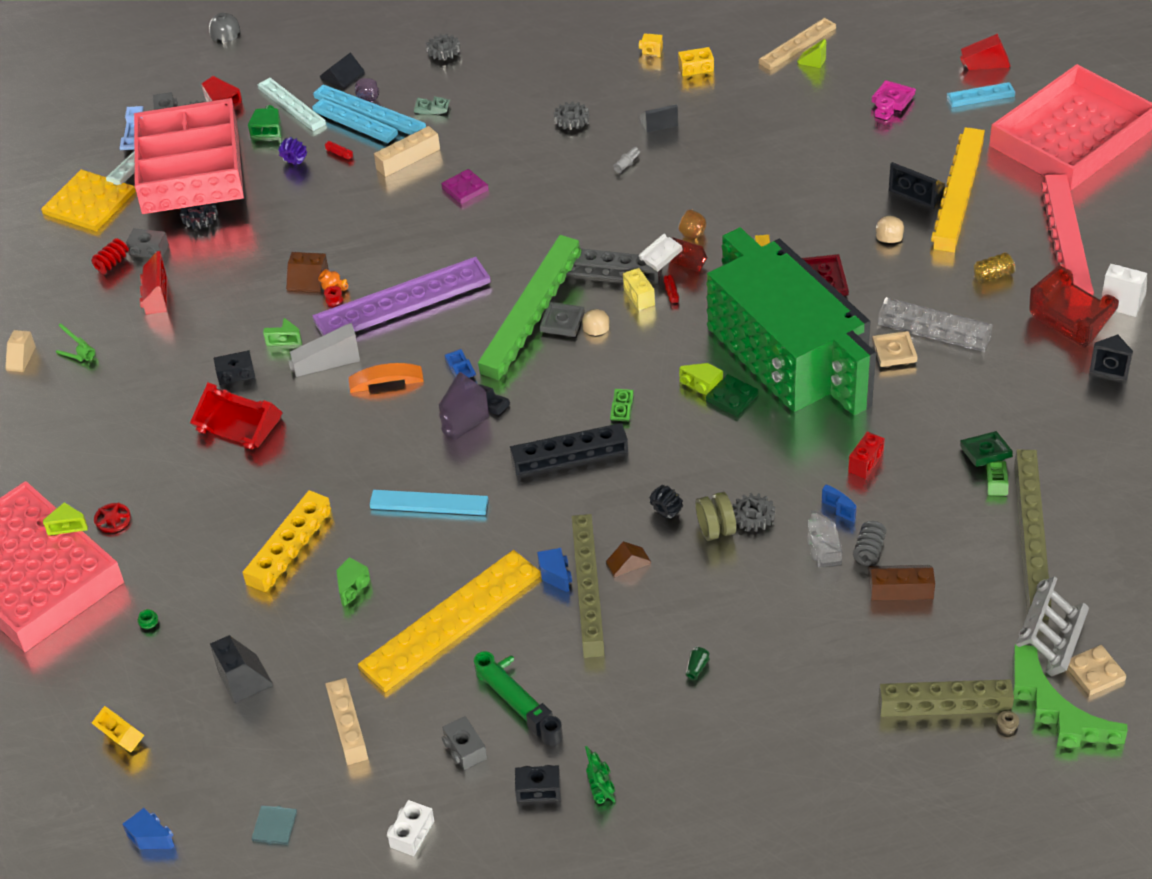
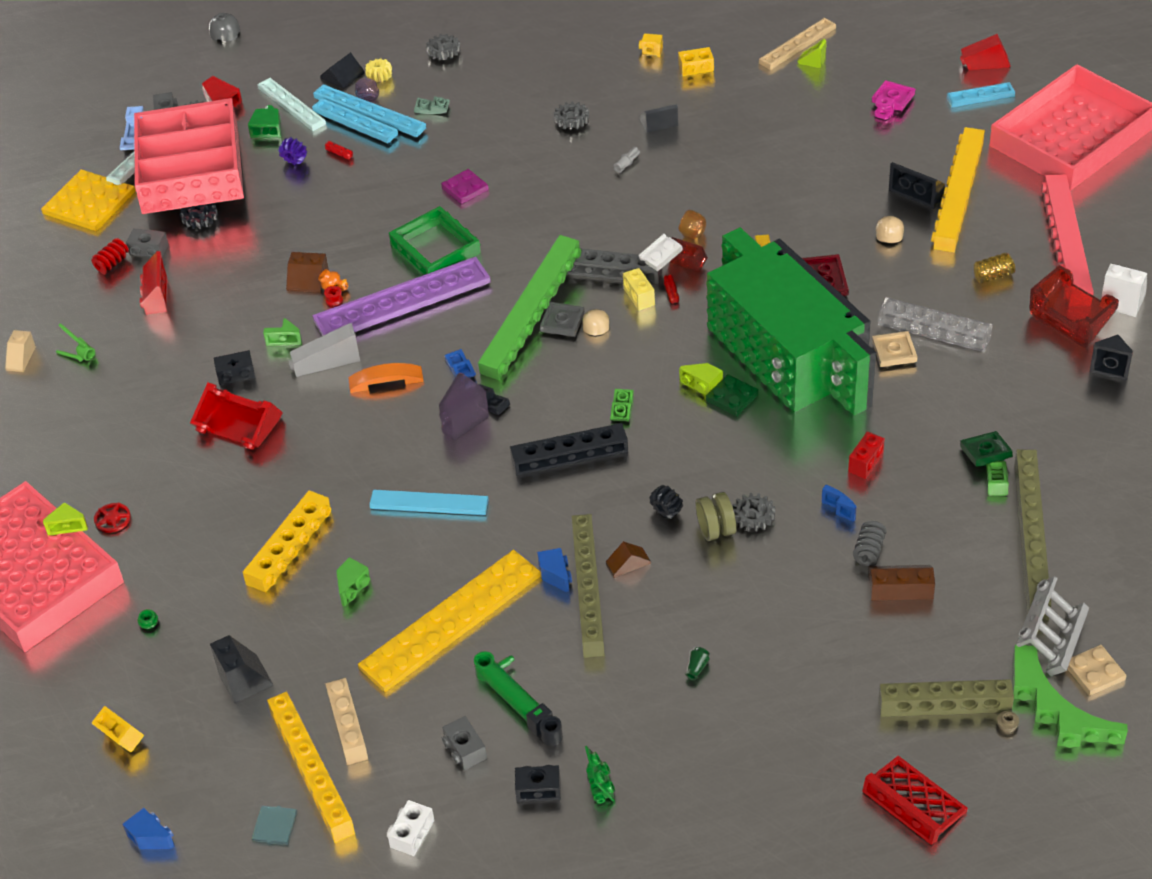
(311, 767): none -> yellow brick
(378, 70): none -> light yellow gear
(407, 151): tan brick -> none
(437, 216): none -> green window
(824, 540): clear slope -> none
(904, 808): none -> red fence

